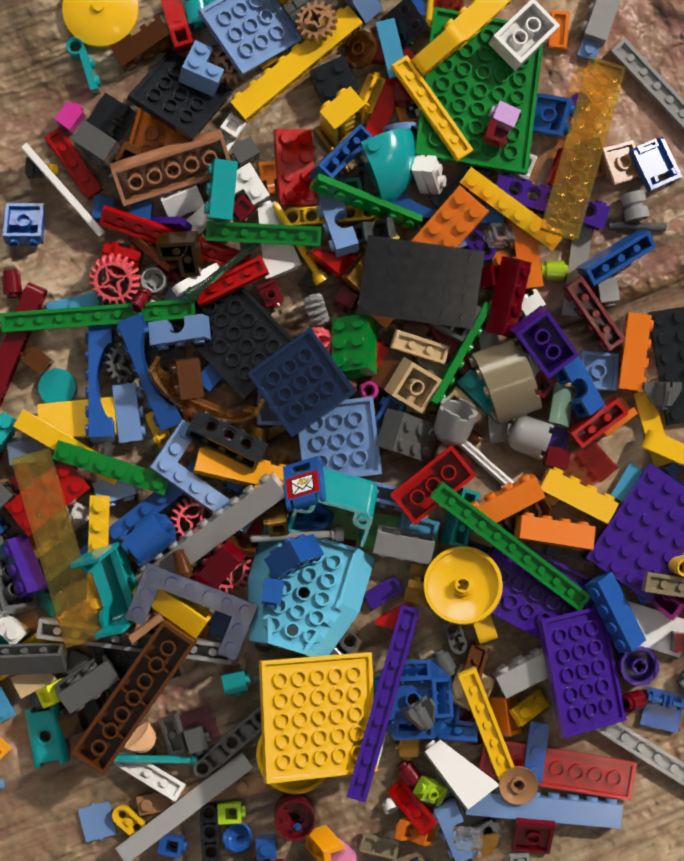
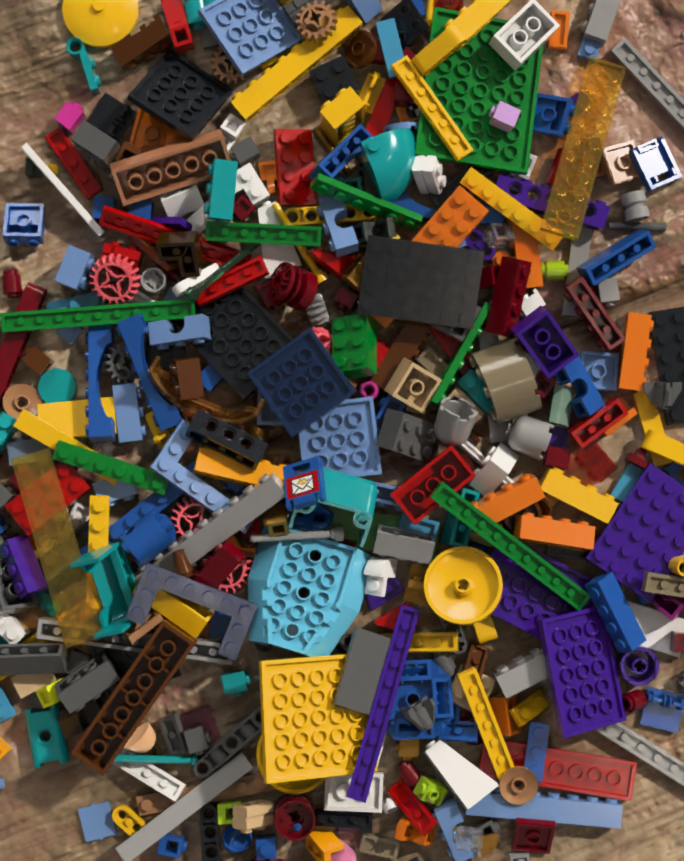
(23, 393): none -> medium nougat dish
(70, 334): none -> medium blue plate
(75, 269): none -> medium blue brick
(143, 296): dark red pin -> none
(198, 71): medium blue brick -> none
(253, 815): none -> tan brick
(272, 593): blue brick -> none
(292, 286): none -> dark red wheel
(293, 554): blue brick -> none
(337, 789): none -> white plate
(343, 821): none -> black plate
(361, 670): none -> dark grey tile
(378, 571): none -> white brick
(419, 347): tan tile -> none
(432, 642): none -> yellow tile
(494, 136): dark red panel -> none
(494, 470): none -> white brick
(637, 458): none -> dark red tile

